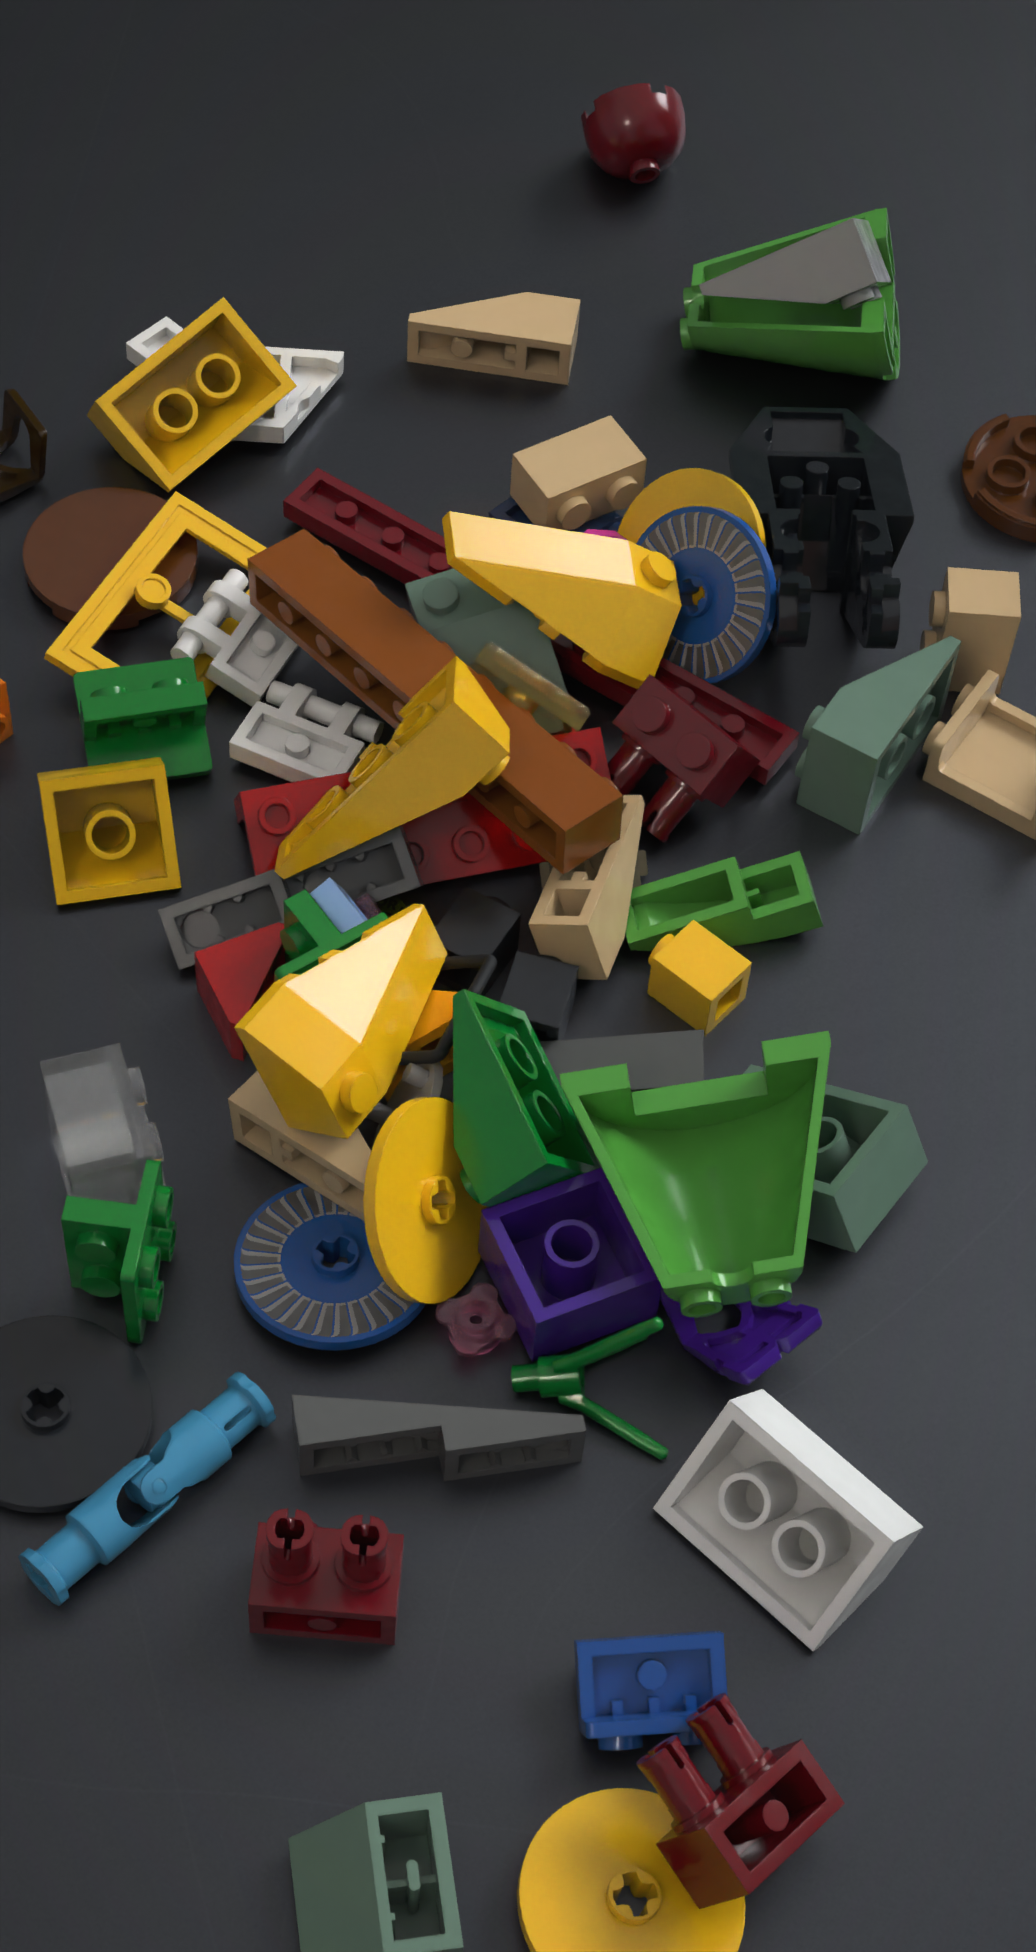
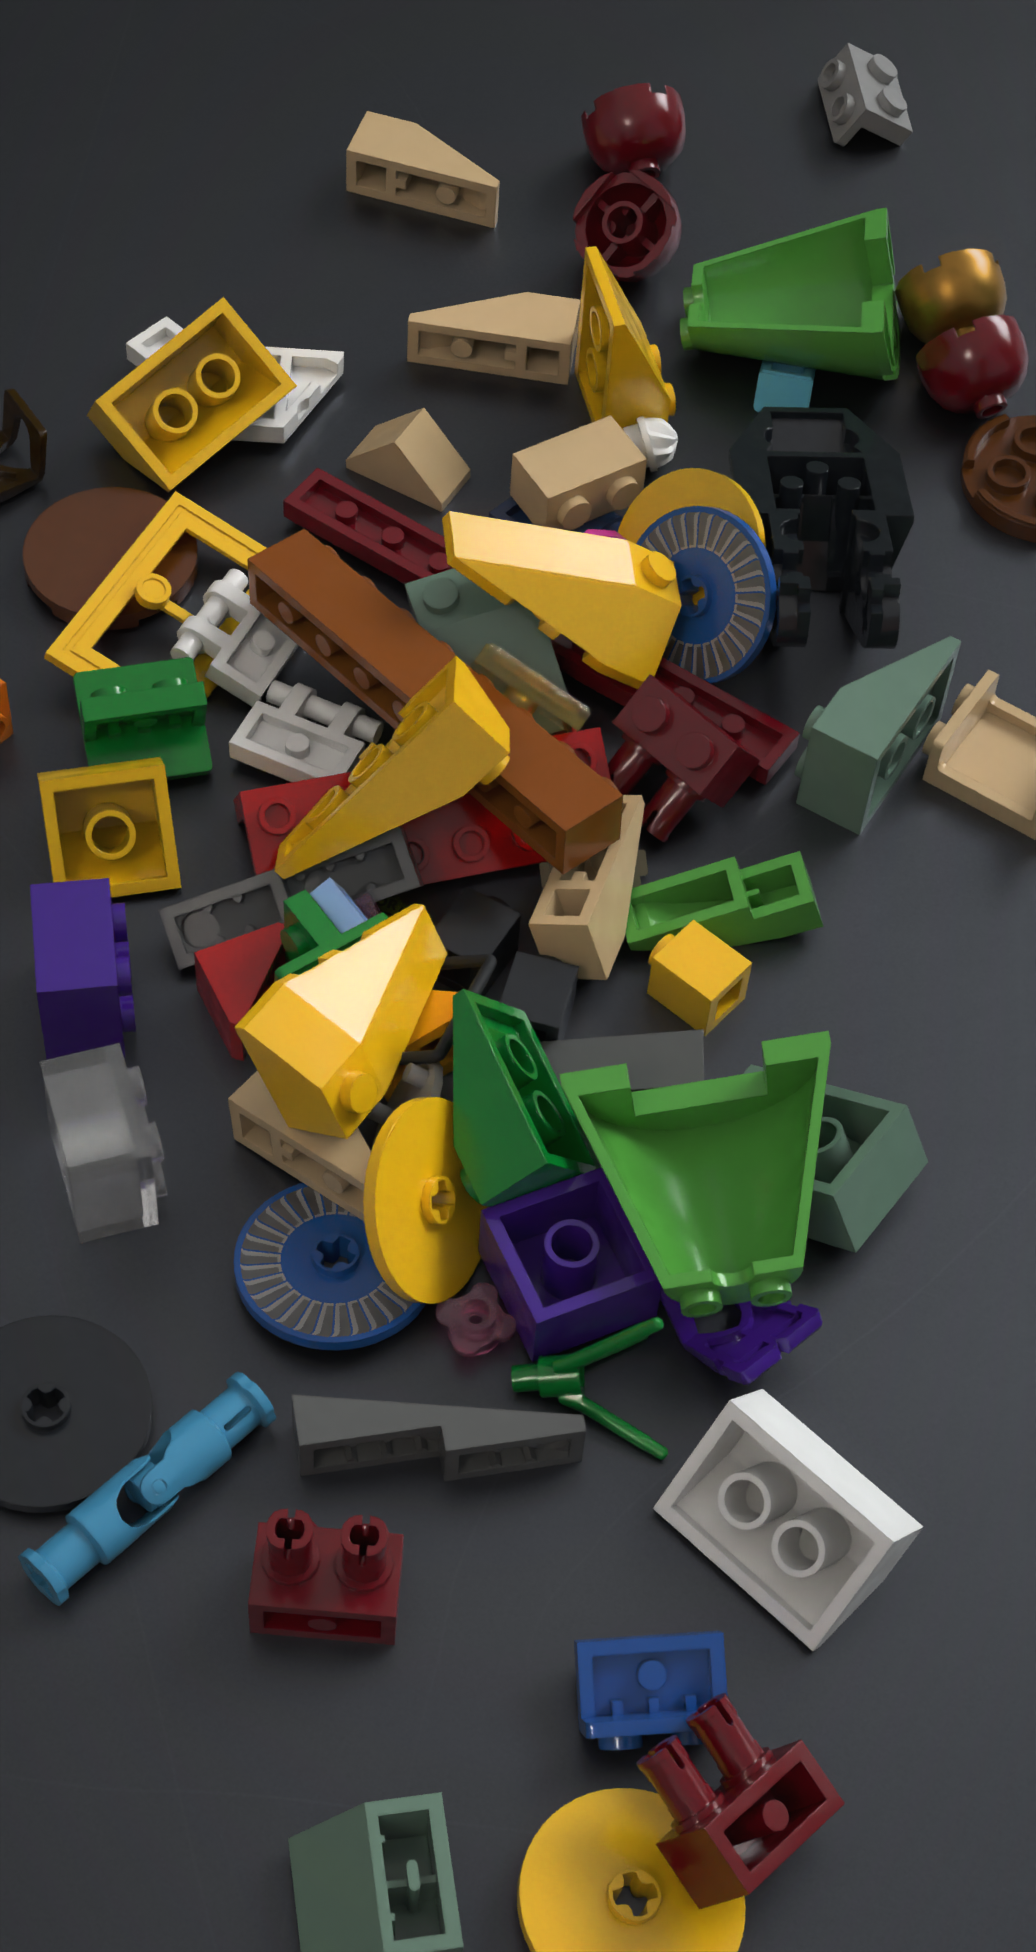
(81, 966): none -> dark purple brick
(120, 1248): green bracket -> none
(412, 459): none -> tan slope
(418, 170): none -> tan slope
(613, 356): none -> yellow slope
(630, 223): none -> dark red cylinder
(654, 439): none -> white plate
(783, 386): none -> medium azure slope
(826, 268): light grey slope -> none
(863, 93): none -> light grey bracket
(952, 294): none -> pearl gold cylinder
(977, 368): none -> dark red cylinder
(981, 612): tan brick -> none

